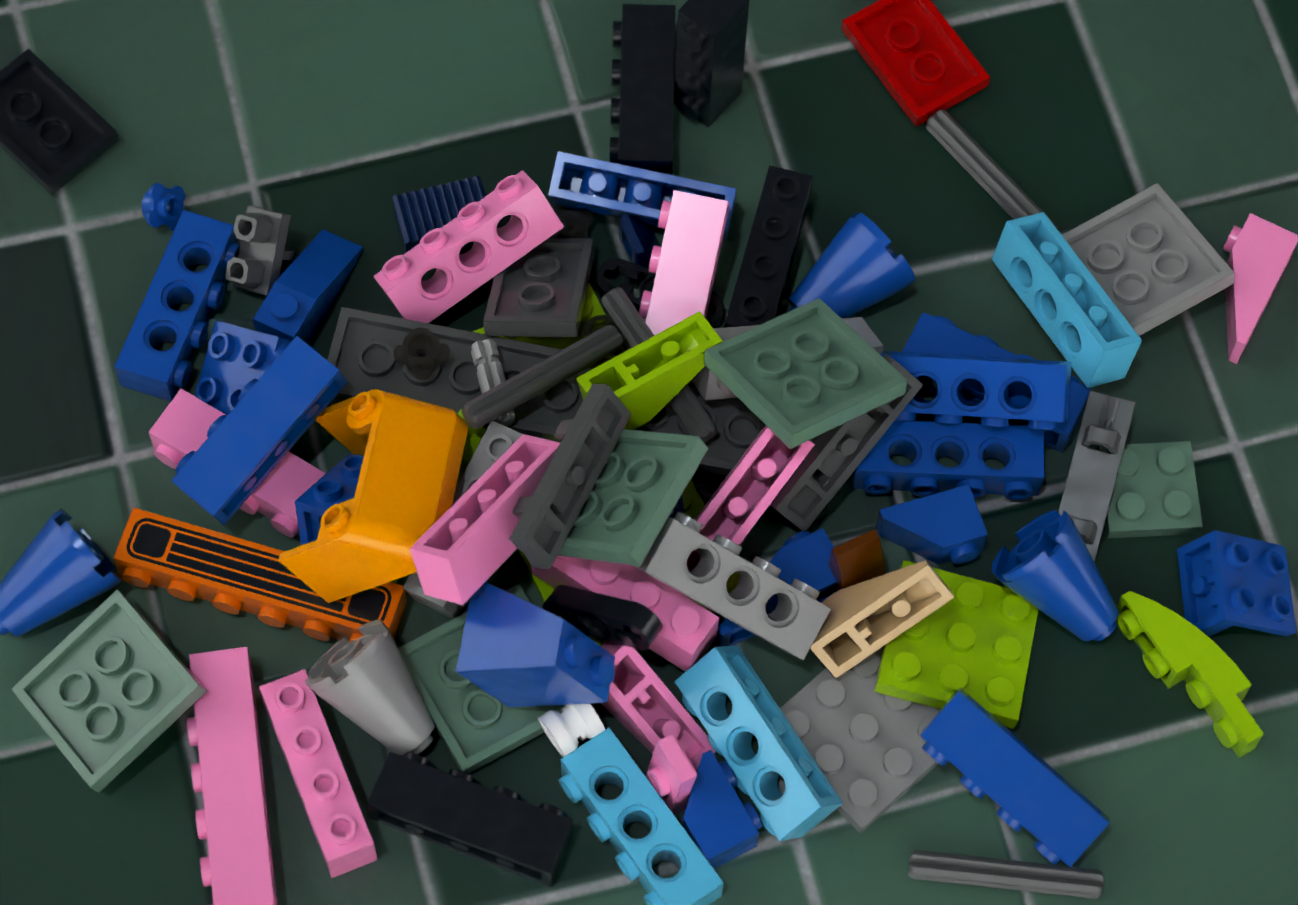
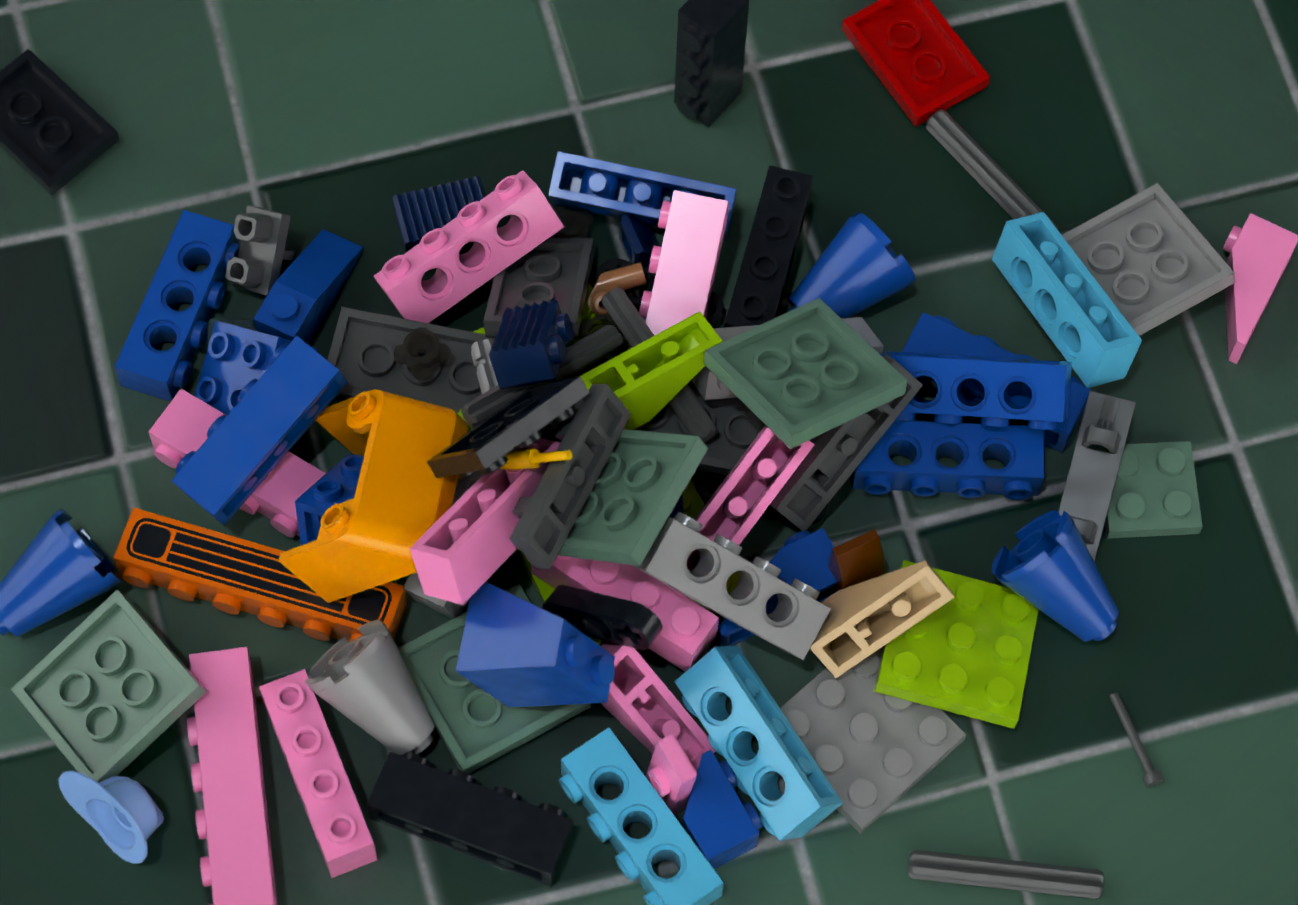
(116, 810): none -> light blue piece
(163, 205): blue plate -> none
(510, 427): none -> black plate
(530, 344): none -> dark blue brick
(533, 458): none -> yellow piece
(574, 723): white wheel -> none
(624, 277): none -> medium nougat arm
(646, 87): black brick -> none
(937, 526): blue slope -> none
(1014, 777): blue brick -> none
(1152, 777): none -> dark grey piece
(1181, 652): lime slope -> none
(1236, 583): blue bracket -> none

